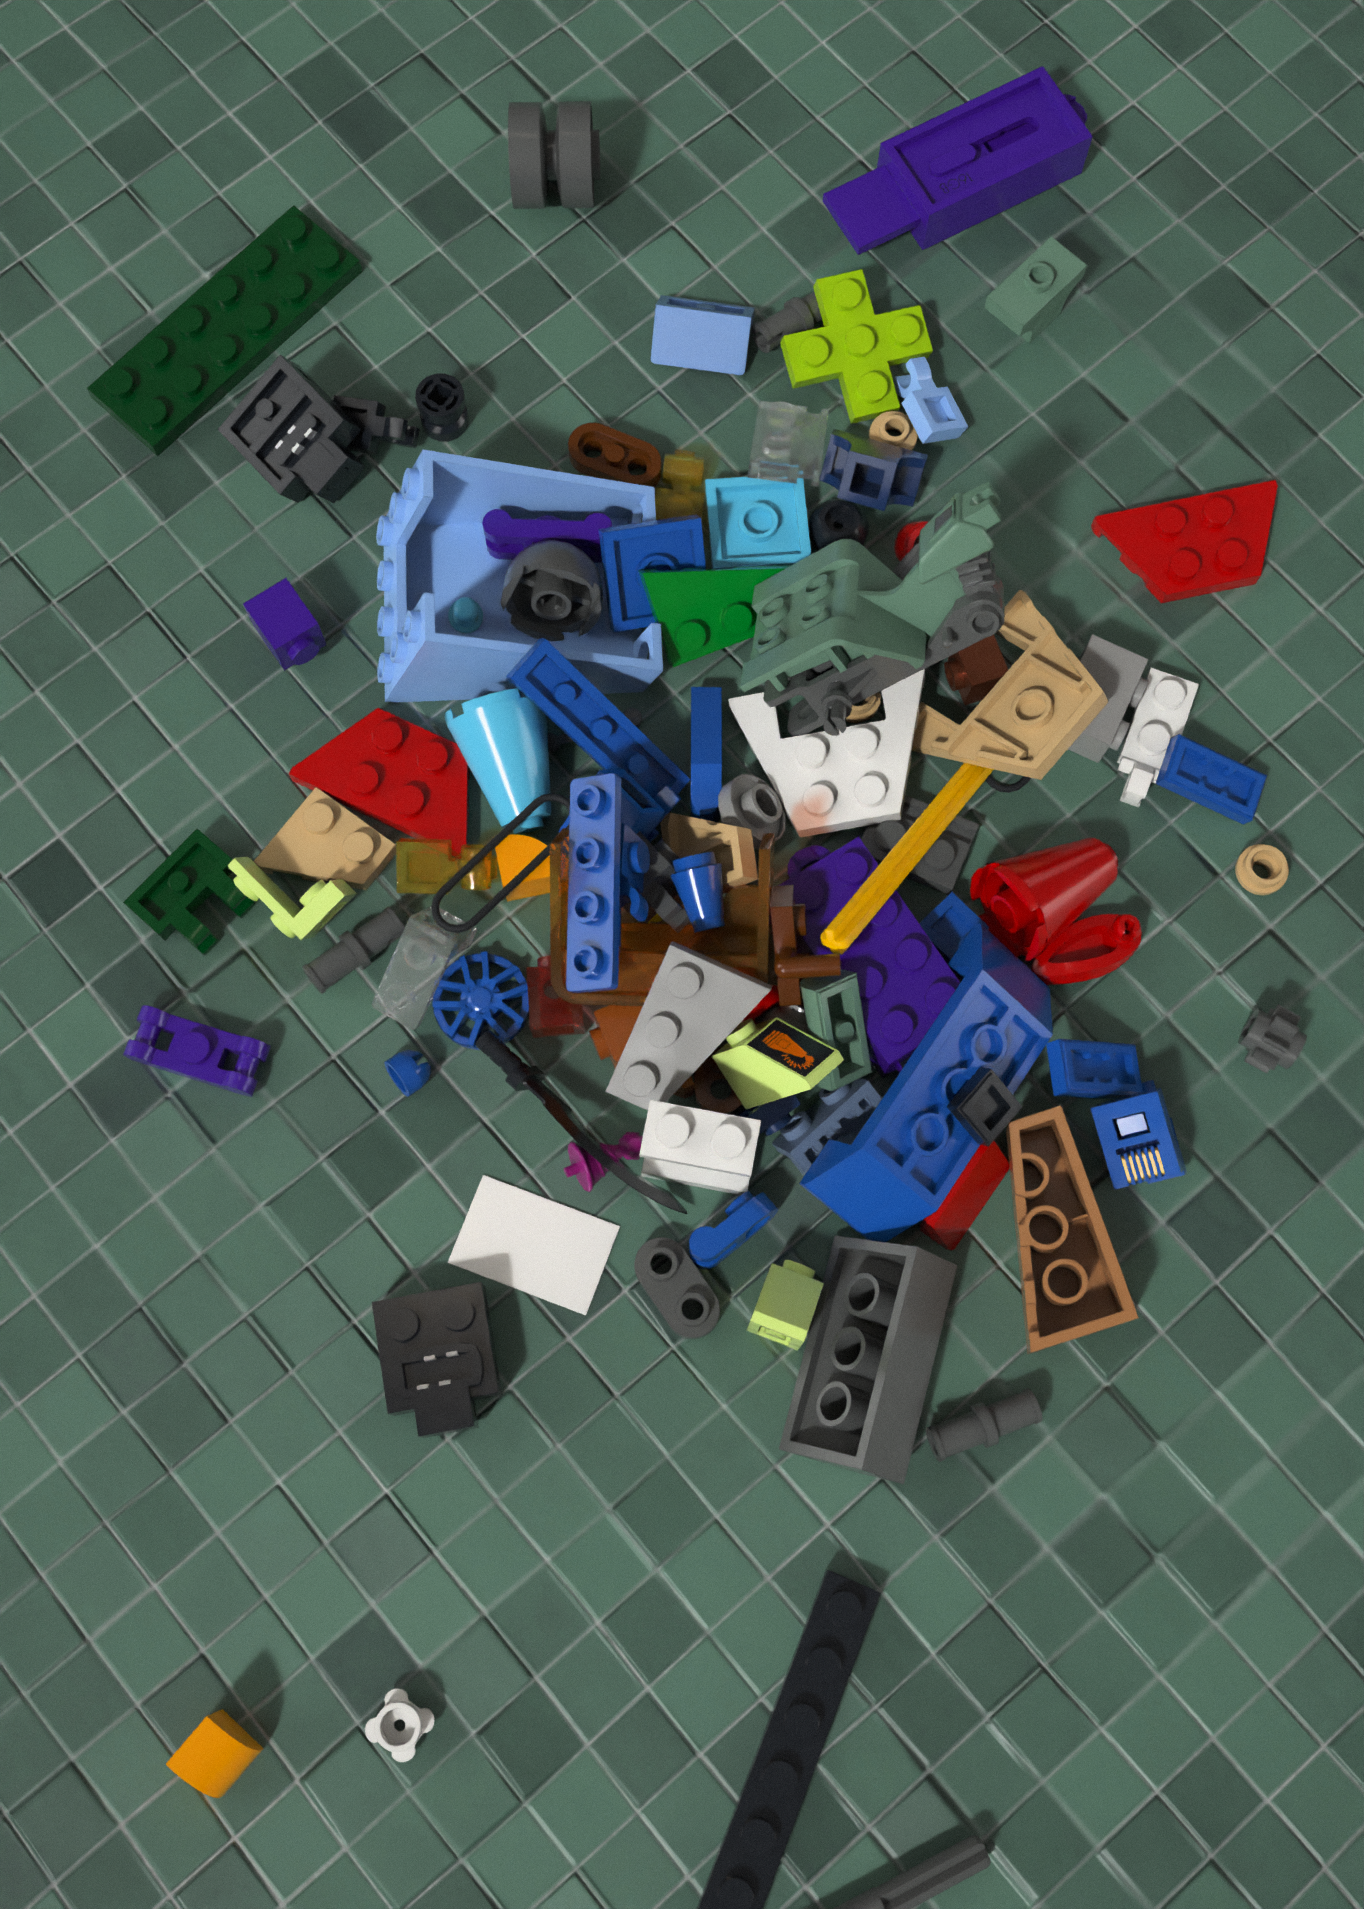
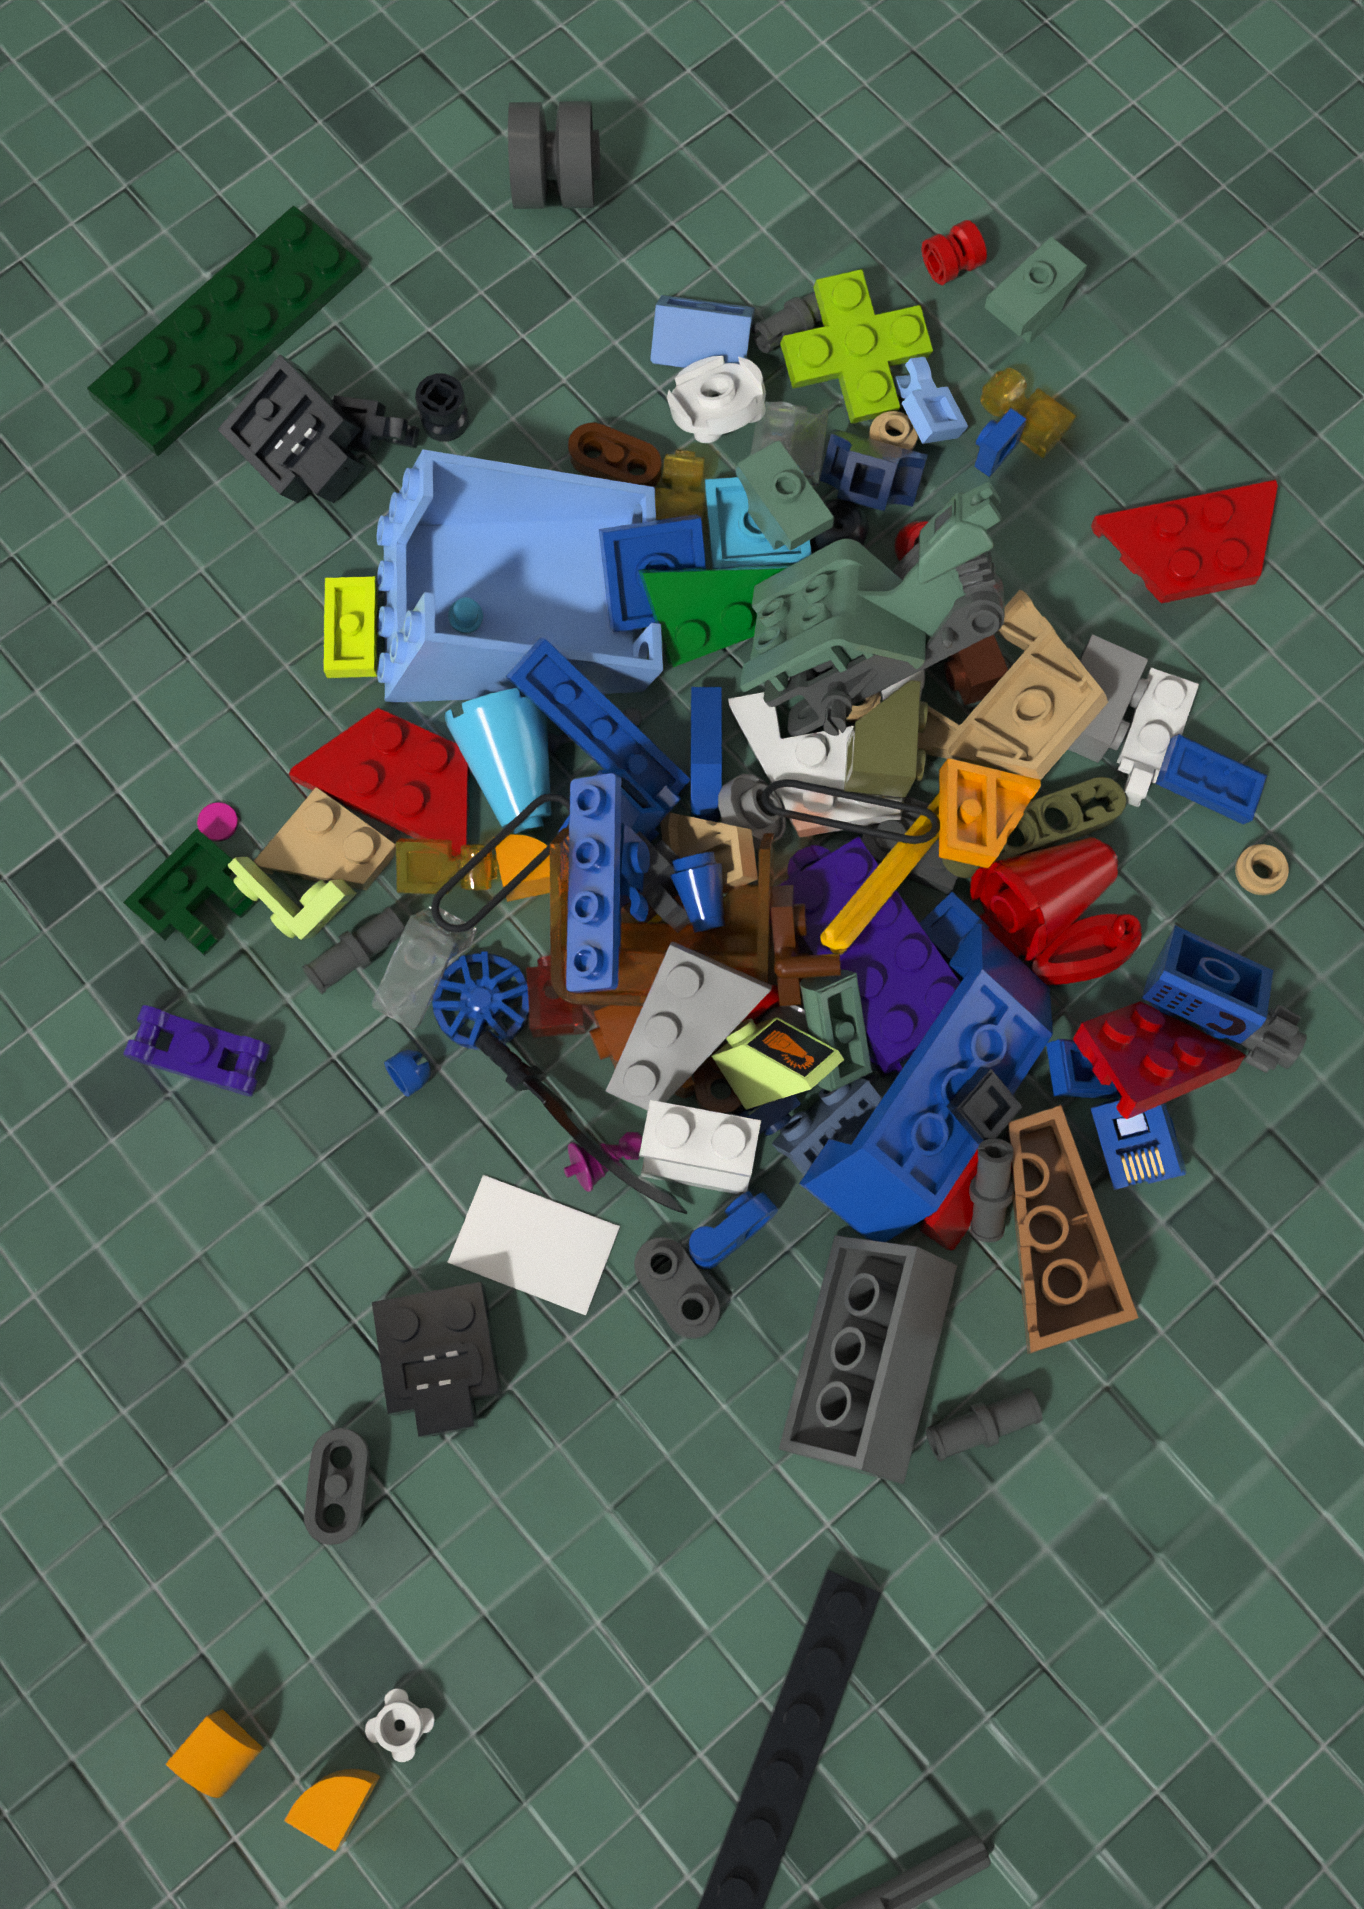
(217, 821): none -> dark pink piece
(285, 624): dark purple brick -> none
(332, 1806): none -> light orange brick
(334, 1485): none -> dark grey plate
(350, 627): none -> neon yellow plate
(510, 536): dark purple plate -> none
(552, 590): dark grey cylinder -> none
(738, 403): none -> white plate
(782, 498): none -> sand green brick
(786, 1304): yellowish green slope -> none
(849, 826): none -> black piece
(884, 743): none -> olive slope
(954, 252): none -> red wheel
(966, 165): dark purple piece -> none
(979, 810): none -> light orange wing
(991, 1190): none -> dark grey pin
(998, 441): none -> blue plate
(1040, 835): none -> olive beam
(1044, 416): none -> clear yellow plate
(1152, 1056): none -> red wing
(1209, 986): none -> blue slope

